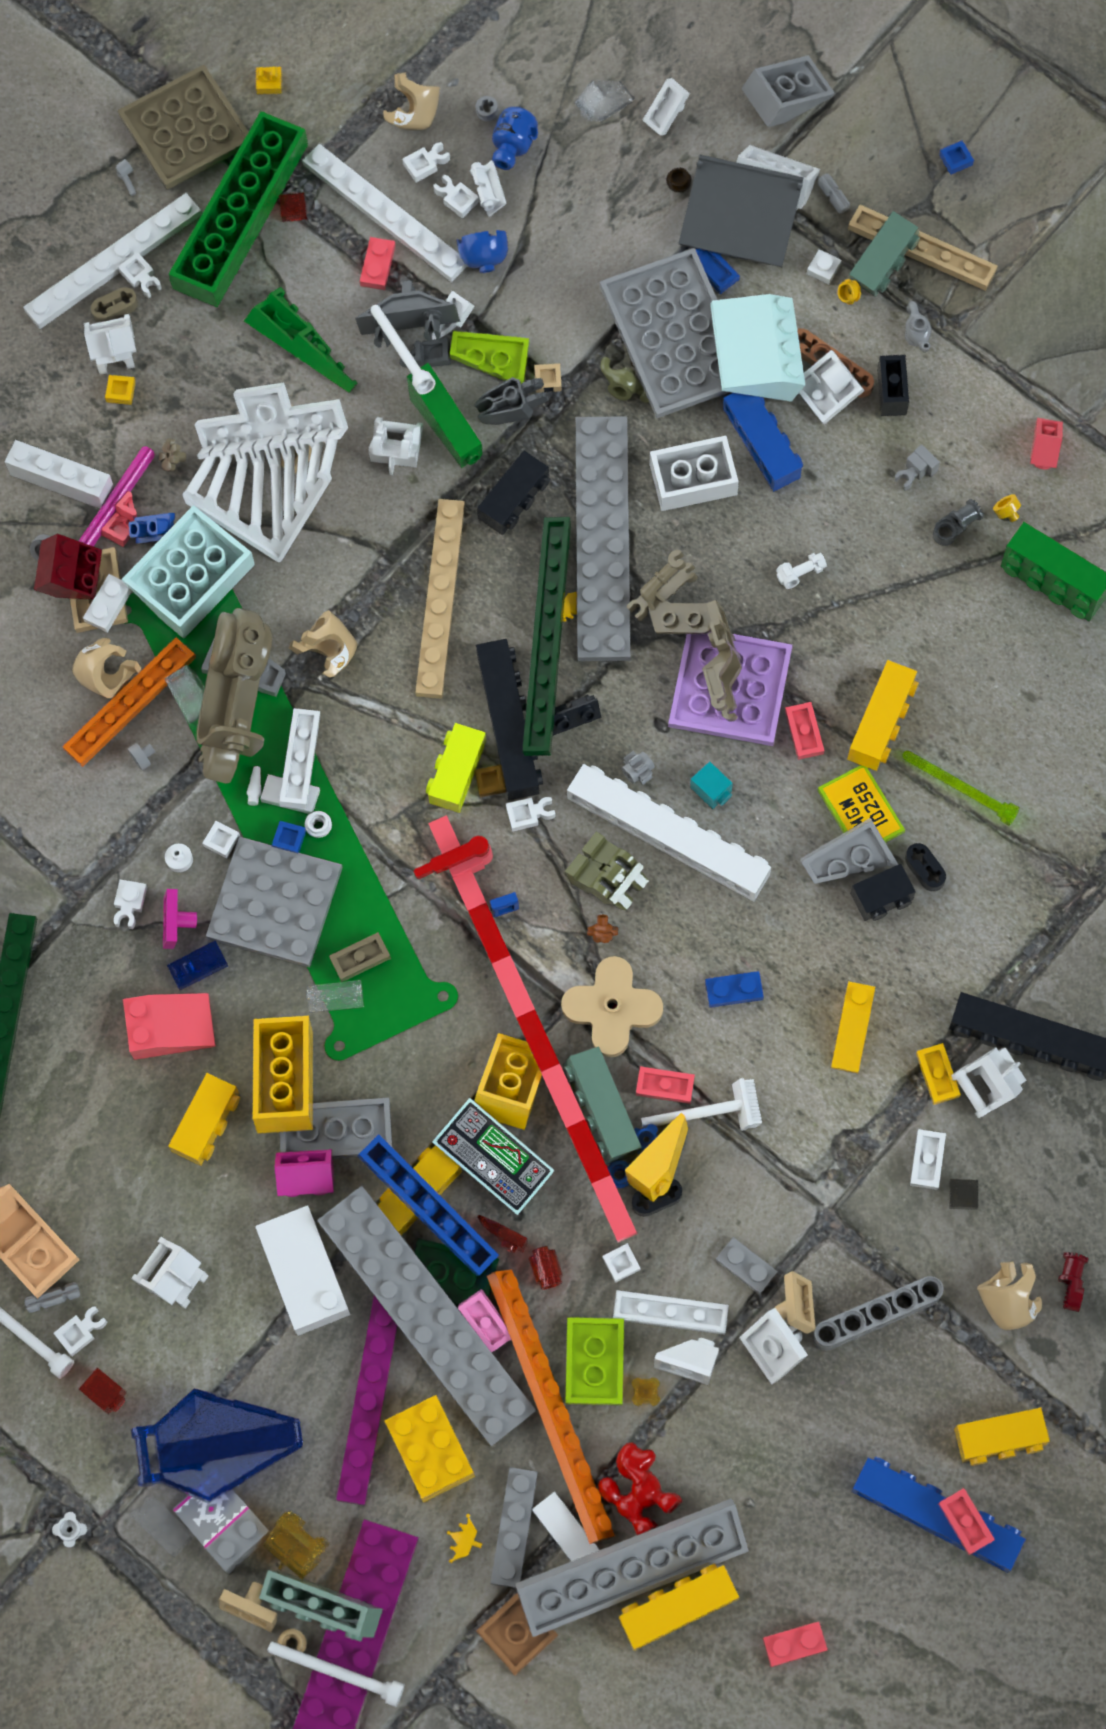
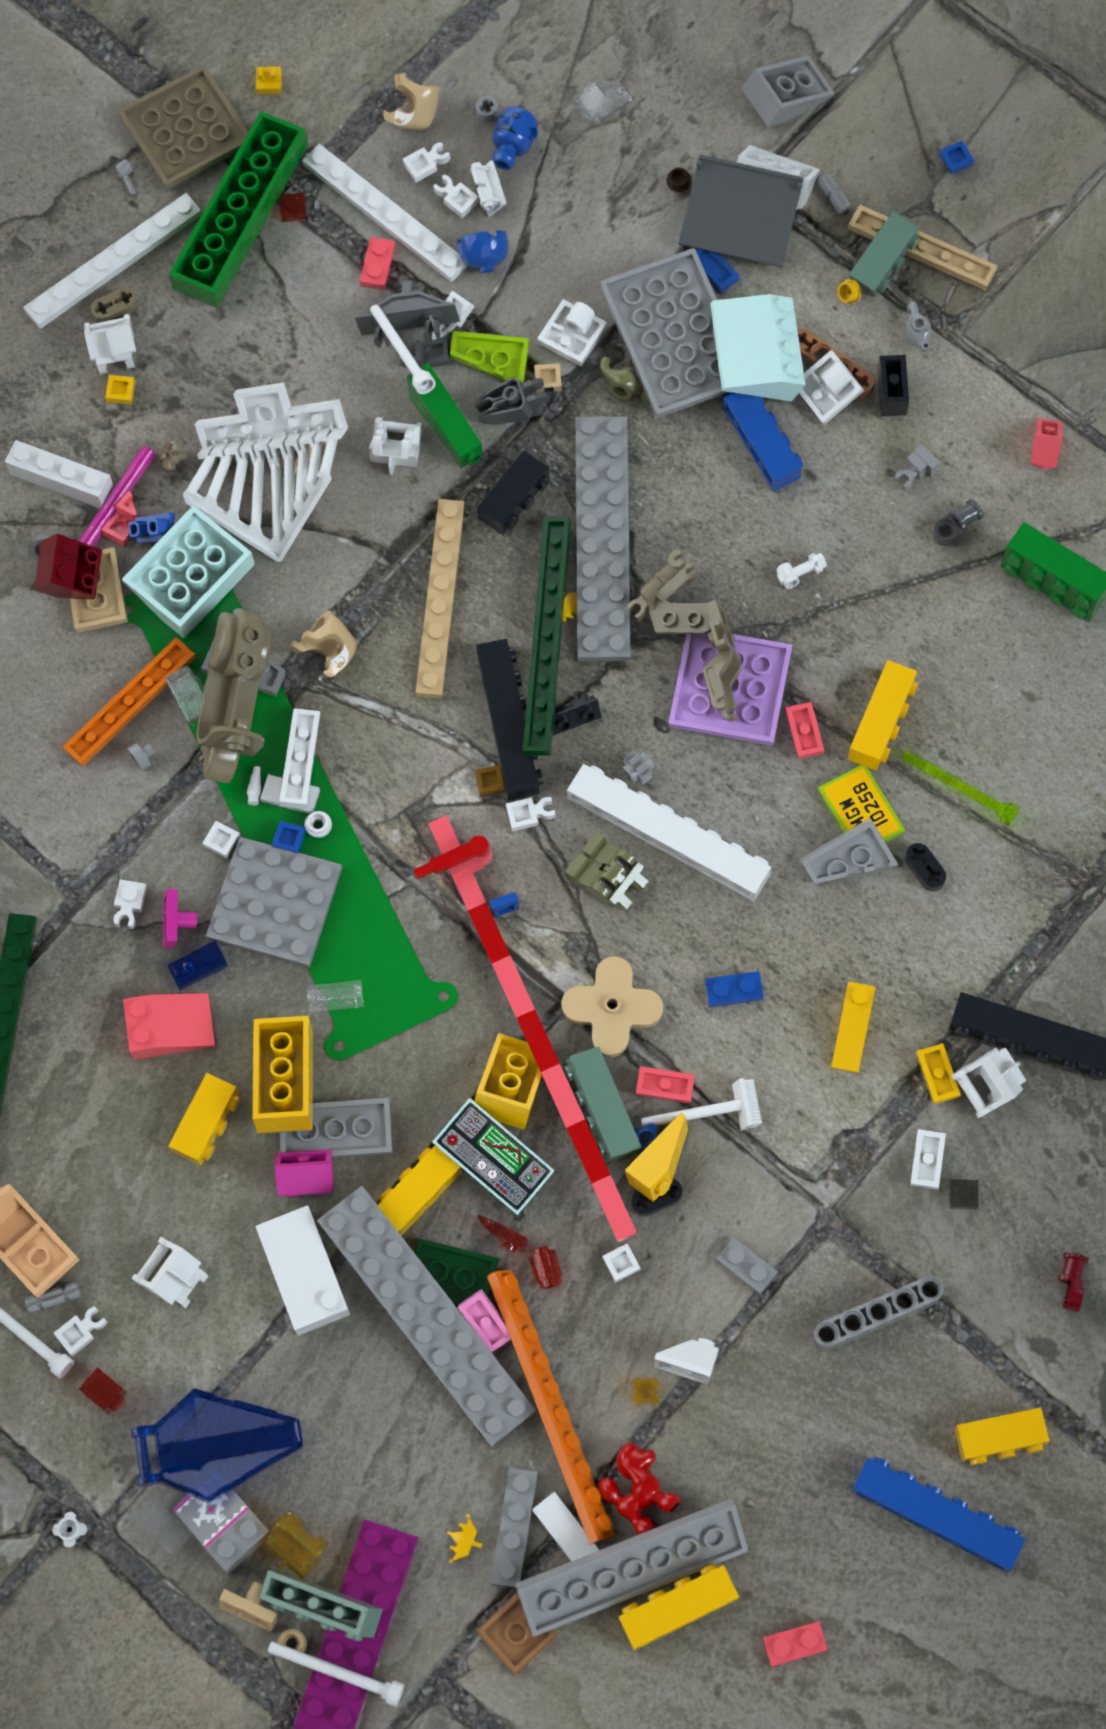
(90, 672): tan piece -> none
(107, 603): white plate -> none
(138, 273): white plate -> none
(178, 858): white tile -> none
(283, 325): green wedge -> none
(359, 957): dark tan plate -> none
(367, 1407): magenta plate -> none
(427, 1205): blue brick -> none
(429, 1448): yellow brick -> none
(456, 767): neon yellow brick -> none
(572, 331): none -> white plate
(594, 1361): lime plate -> none
(602, 930): dark orange plant -> none
(618, 1165): blue plate -> none
(666, 106): white tile -> none
(671, 1312): white tile -> none
(693, 473): white brick -> none
(711, 785): teal brick -> none
(774, 1345): white tile -> none
(798, 1306): tan tile -> none
(824, 267): white plate -> none
(883, 893): black brick -> none
(966, 1521): coral plate -> none
(1007, 508): yellow tile -> none
(1011, 1304): tan piece -> none

